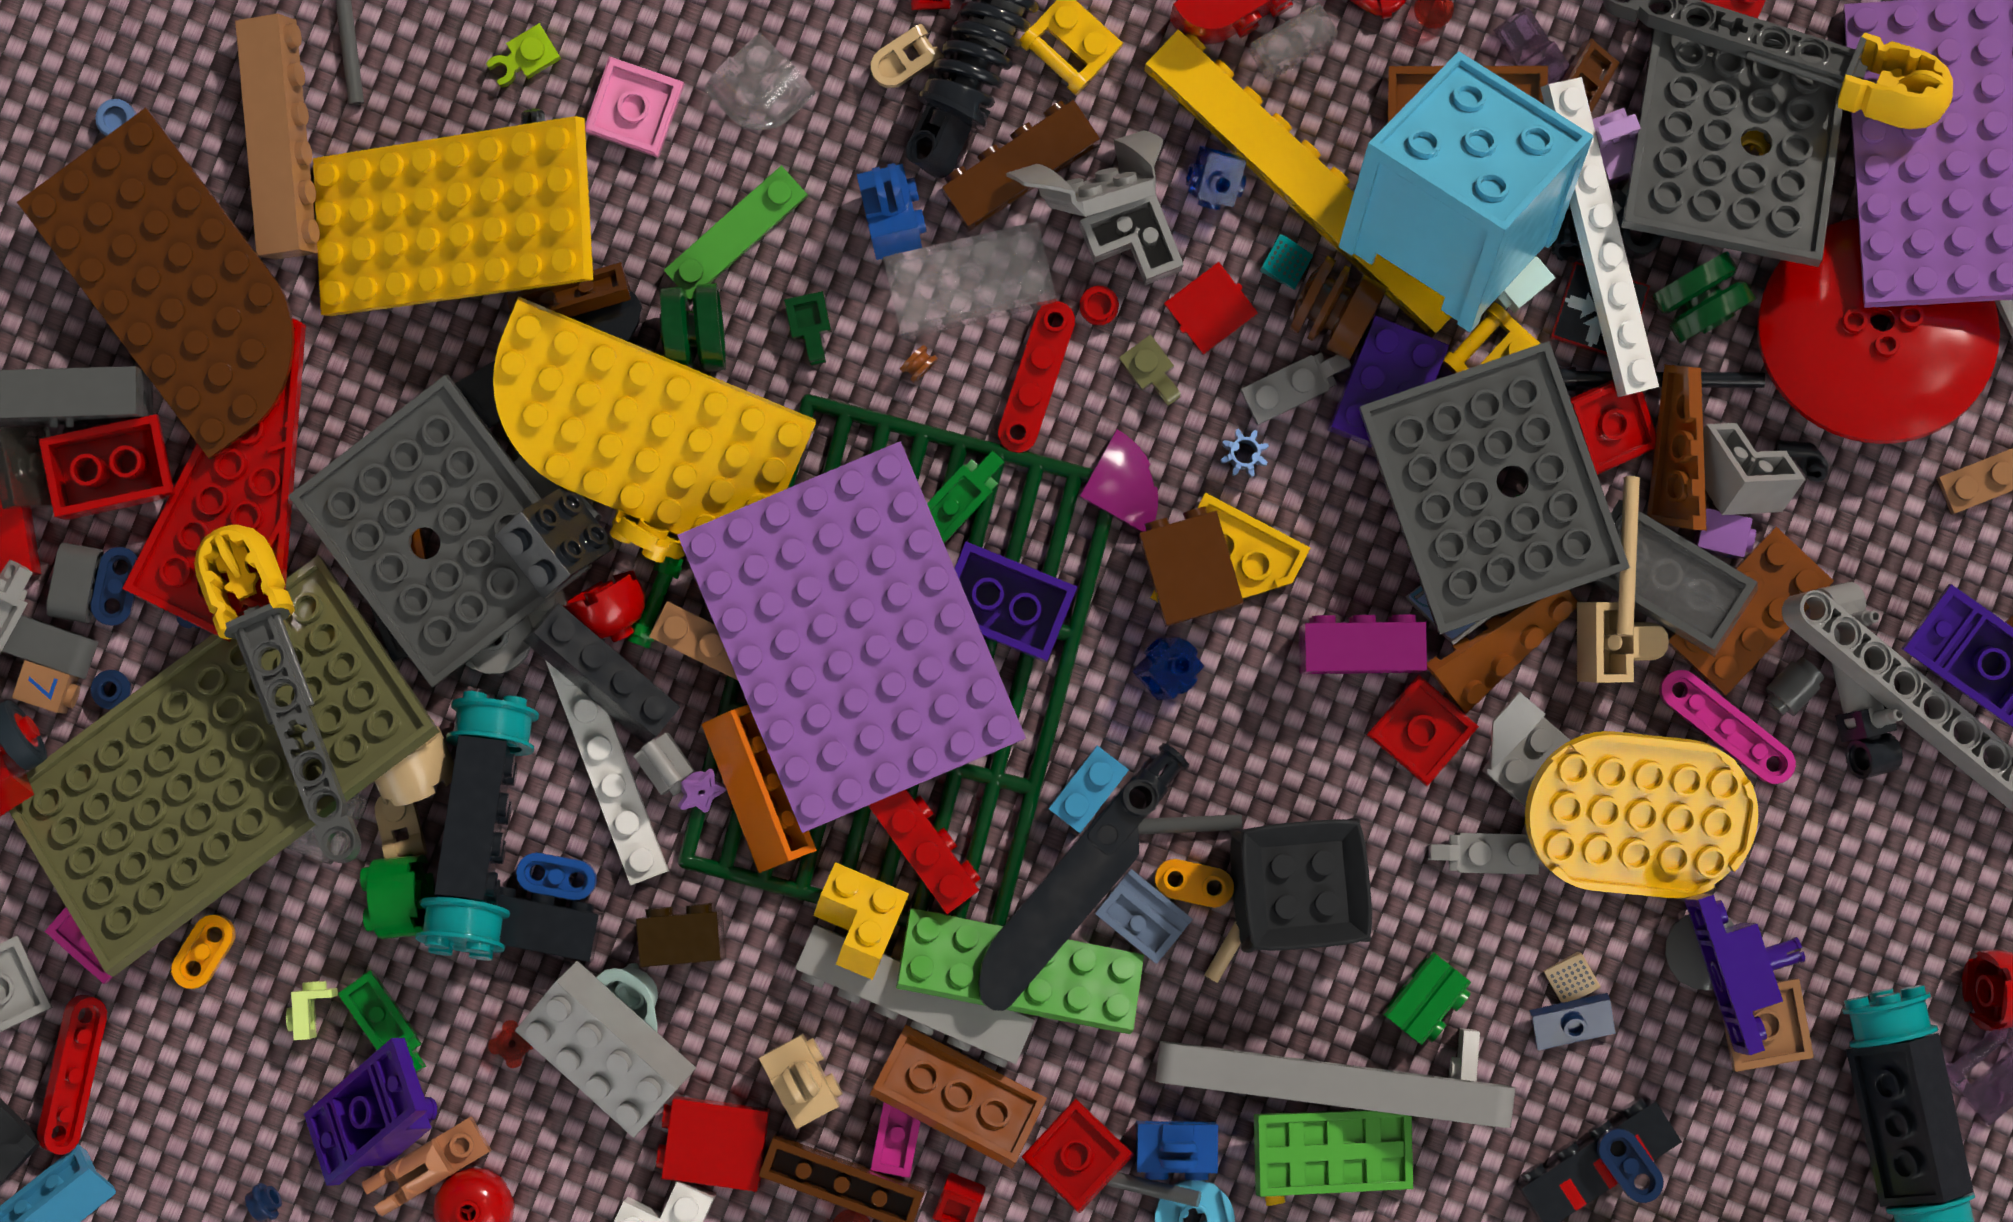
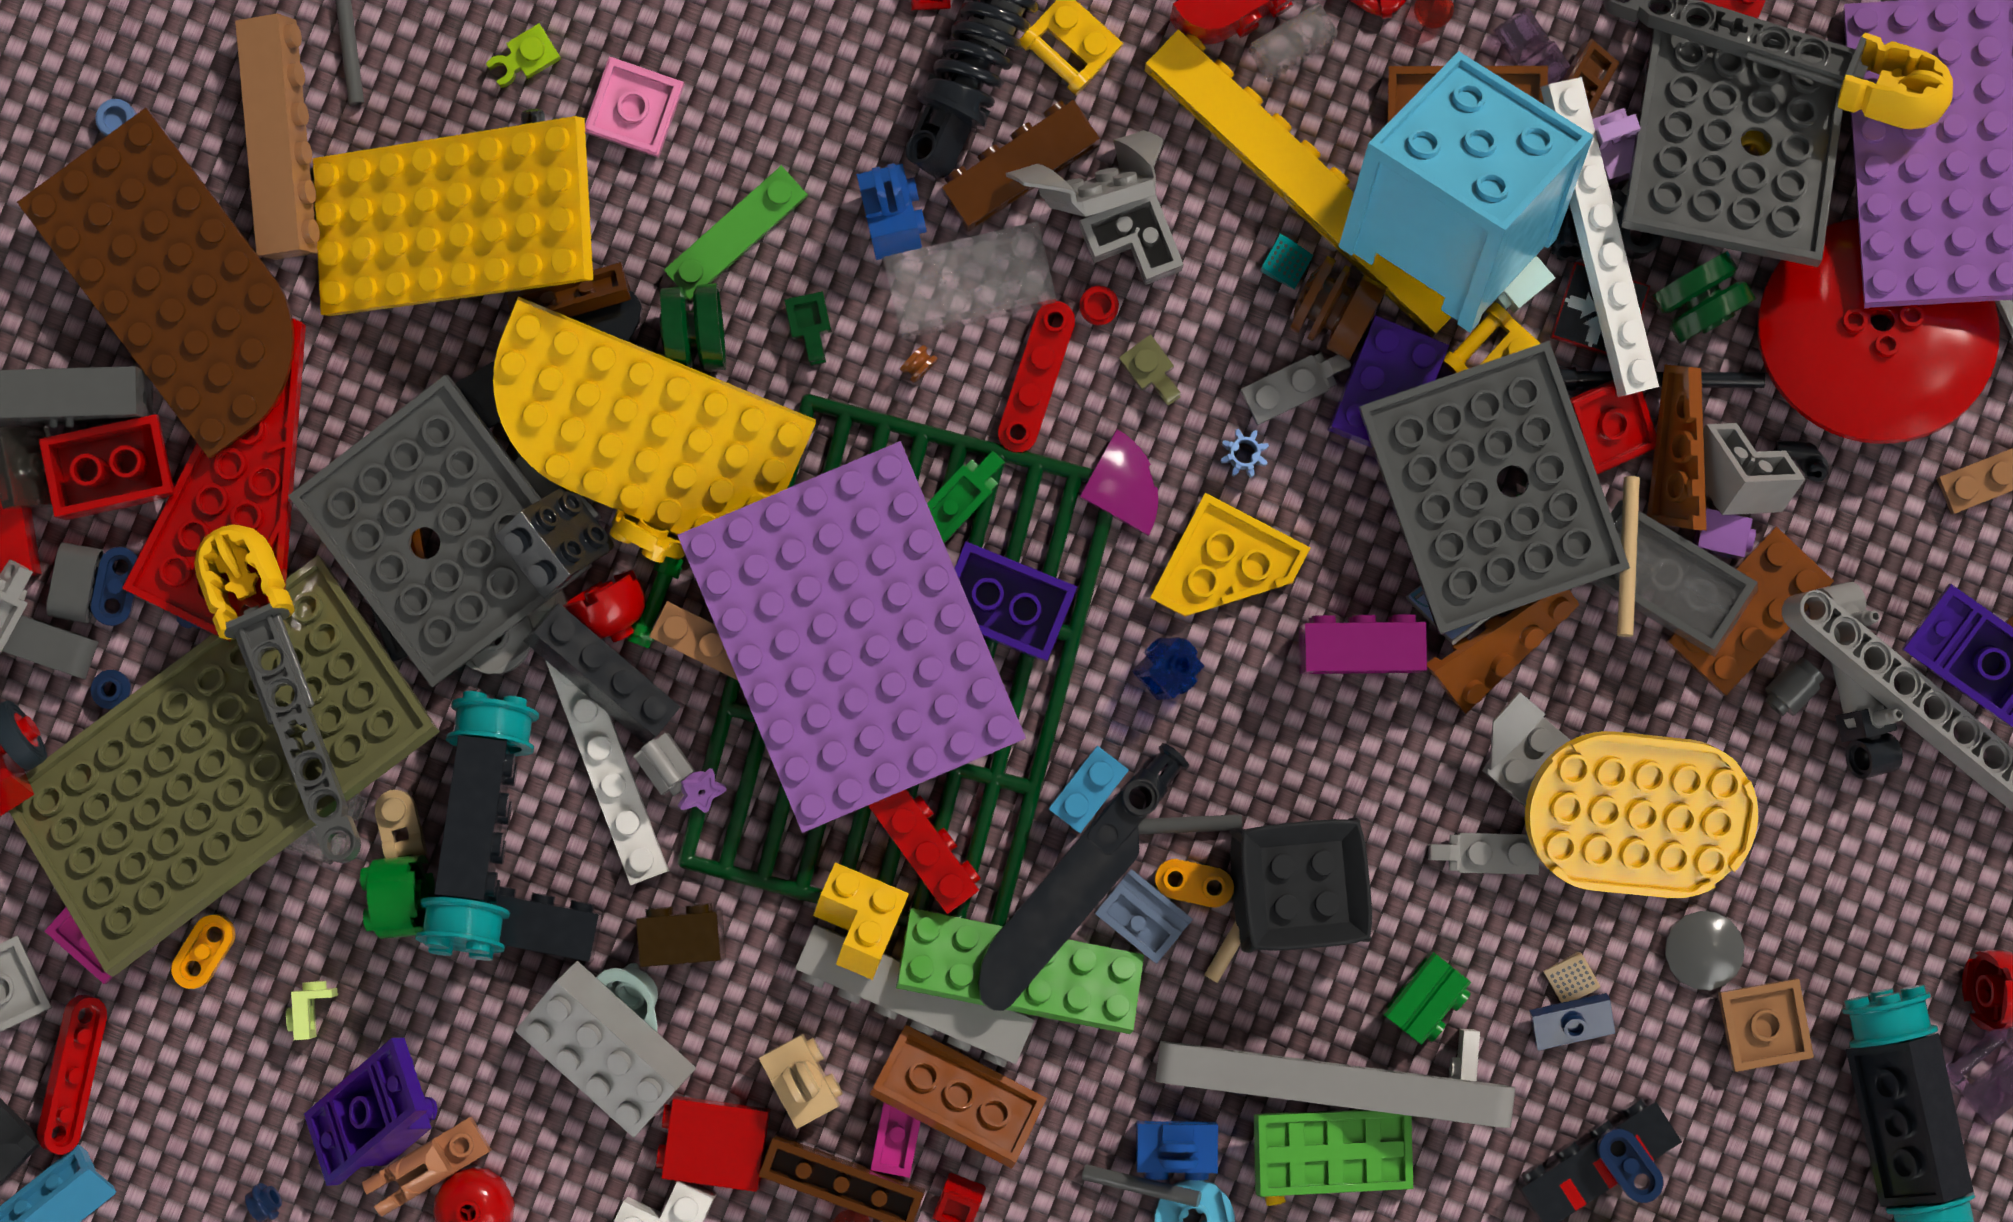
(46, 688): medium nougat brick -> none
(380, 1015): green hinge -> none
(417, 773): tan brick -> none
(501, 1045): clear red plate -> none
(557, 876): blue plate -> none
(755, 790): orange brick -> none
(759, 86): clear brick -> none
(892, 66): tan plate -> none
(1077, 1155): red tile -> none
(1190, 566): reddish brown brick -> none
(1210, 308): red piece -> none
(1216, 178): clear blue brick -> none
(1422, 730): red tile -> none
(1609, 657): tan brick -> none
(1727, 727): dark pink plate -> none
(1740, 969): dark purple brick -> none

